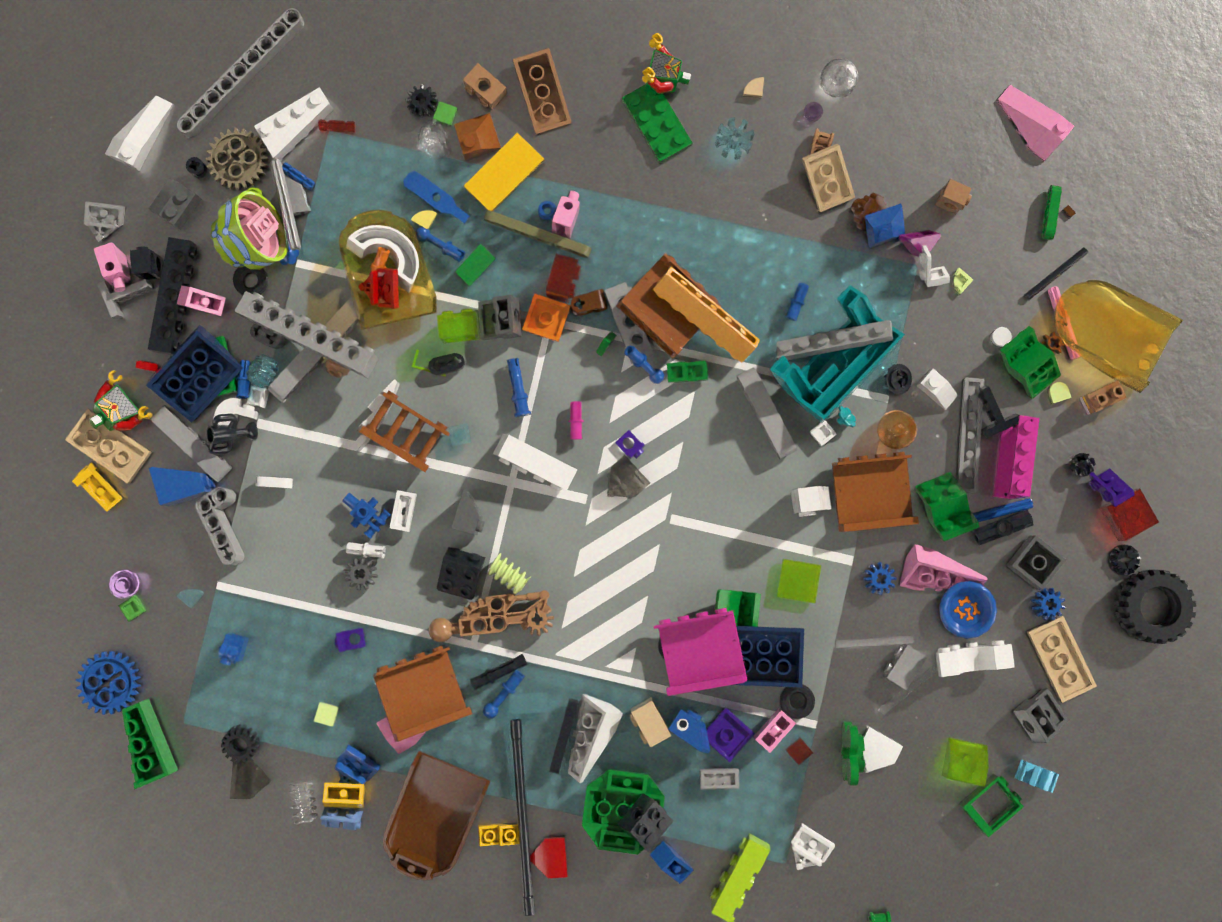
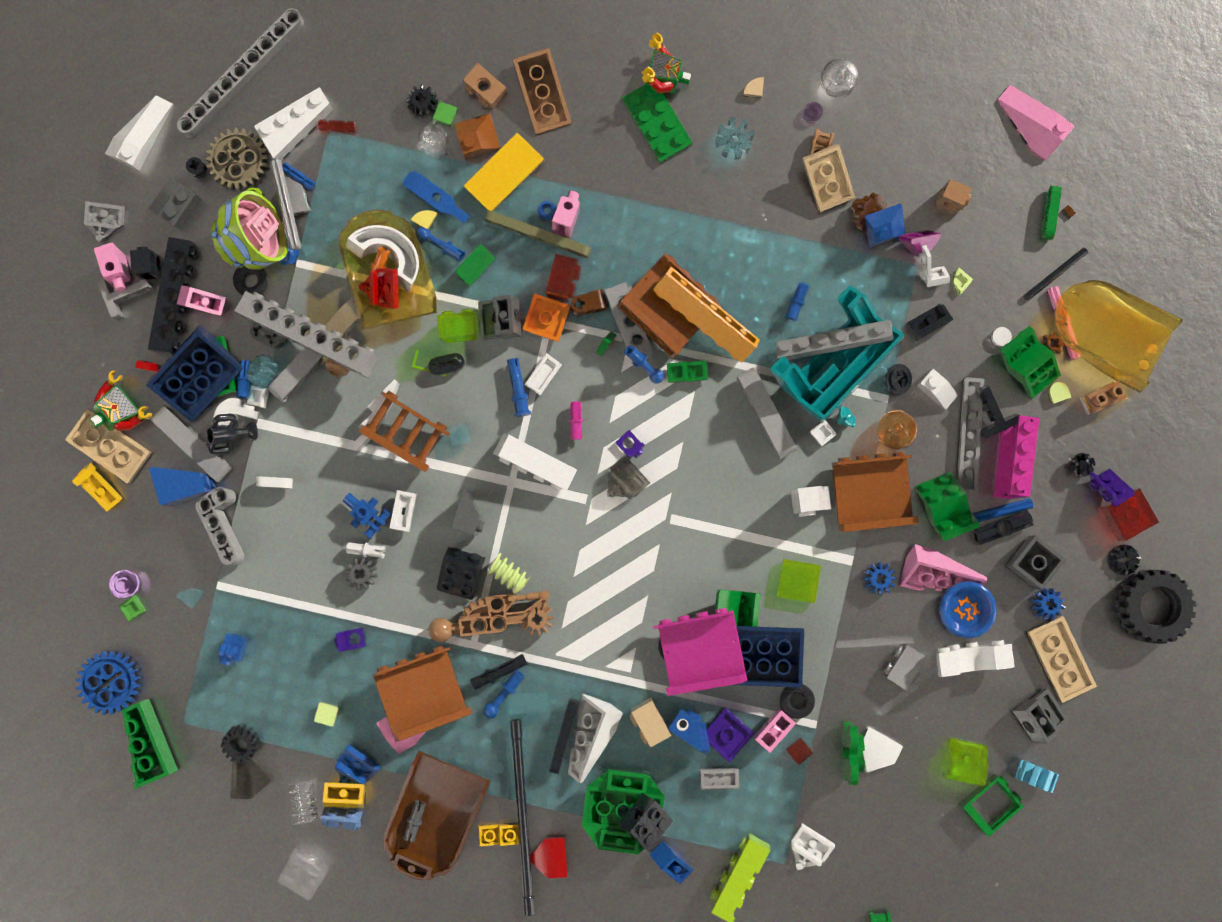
(303, 873): none -> clear bracket
(414, 821): none -> dark grey pin
(543, 374): none -> white tile
(929, 321): none -> black hinge

